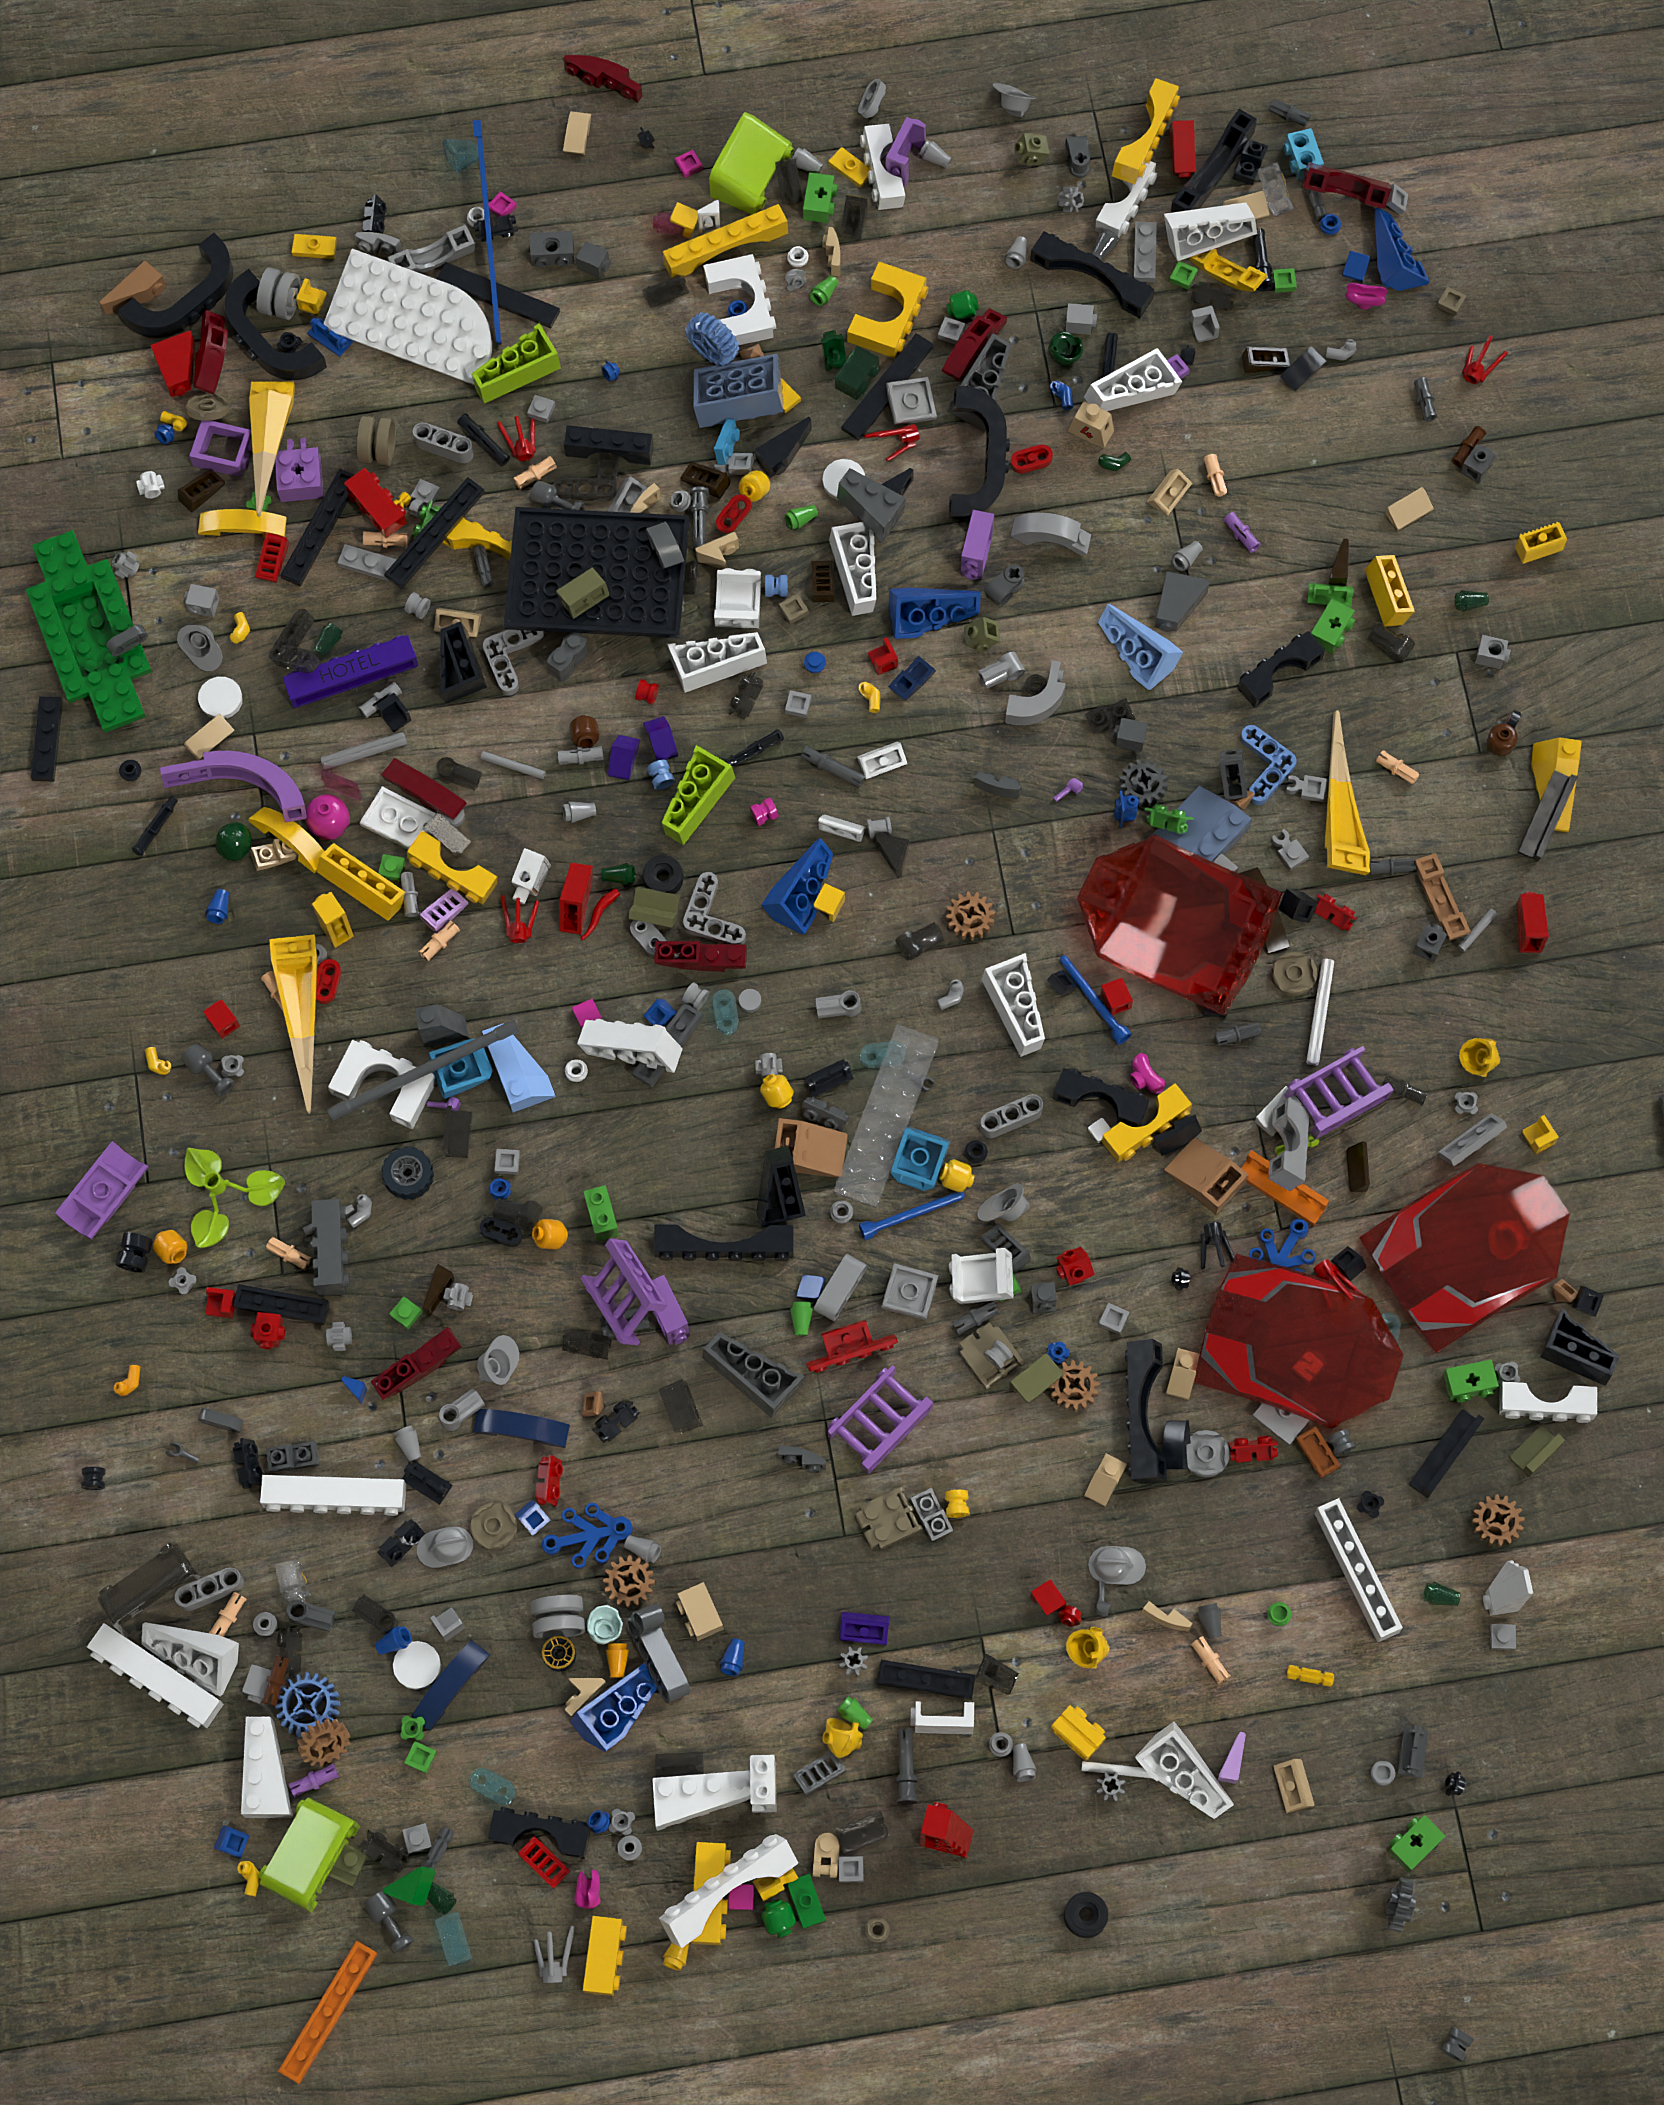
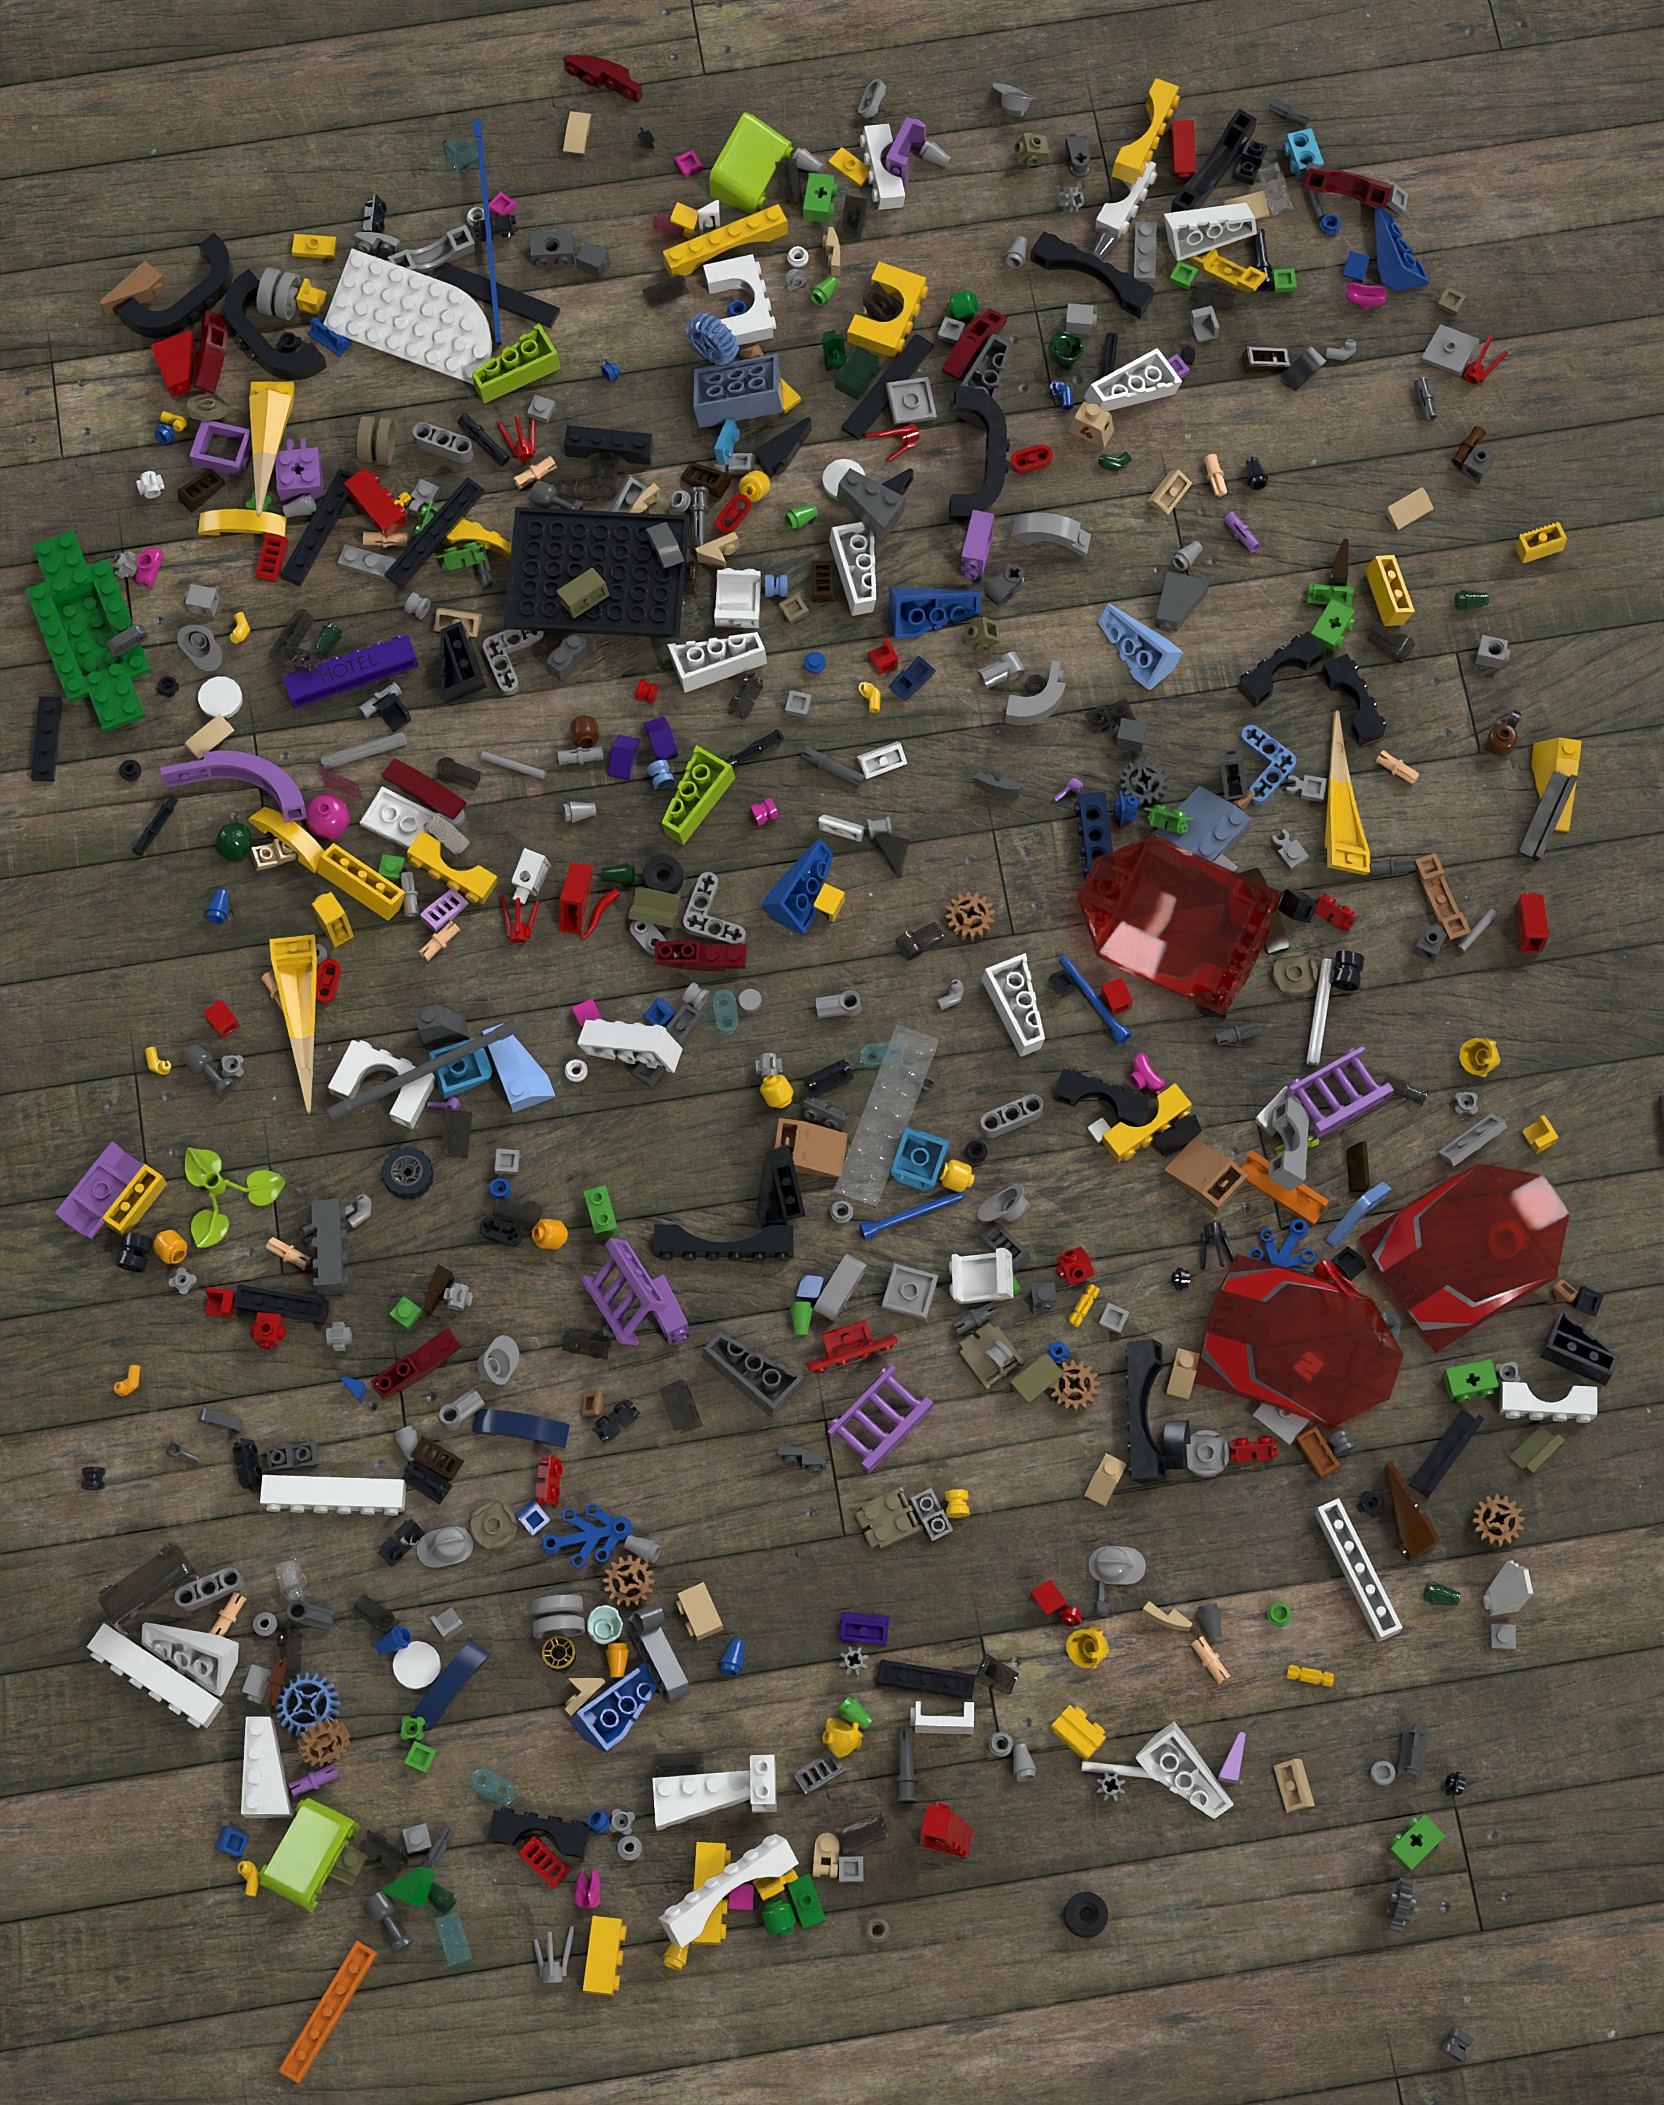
(134, 1200): none -> yellow brick
(148, 566): none -> dark pink piece
(168, 681): none -> black plate
(301, 506): none -> light grey cone
(449, 1476): none -> dark brown slope
(470, 553): none -> bright green hinge
(879, 304): none -> clear smoke slope
(1083, 1305): none -> yellow axle
(1095, 805): none -> dark blue brick
(1256, 475): none -> black cone
(1343, 676): none -> black arch
(1347, 971): none -> black wheel
(1362, 1206): none -> medium blue beam
(1413, 1529): none -> reddish brown wedge
(1450, 350): none -> light grey plate

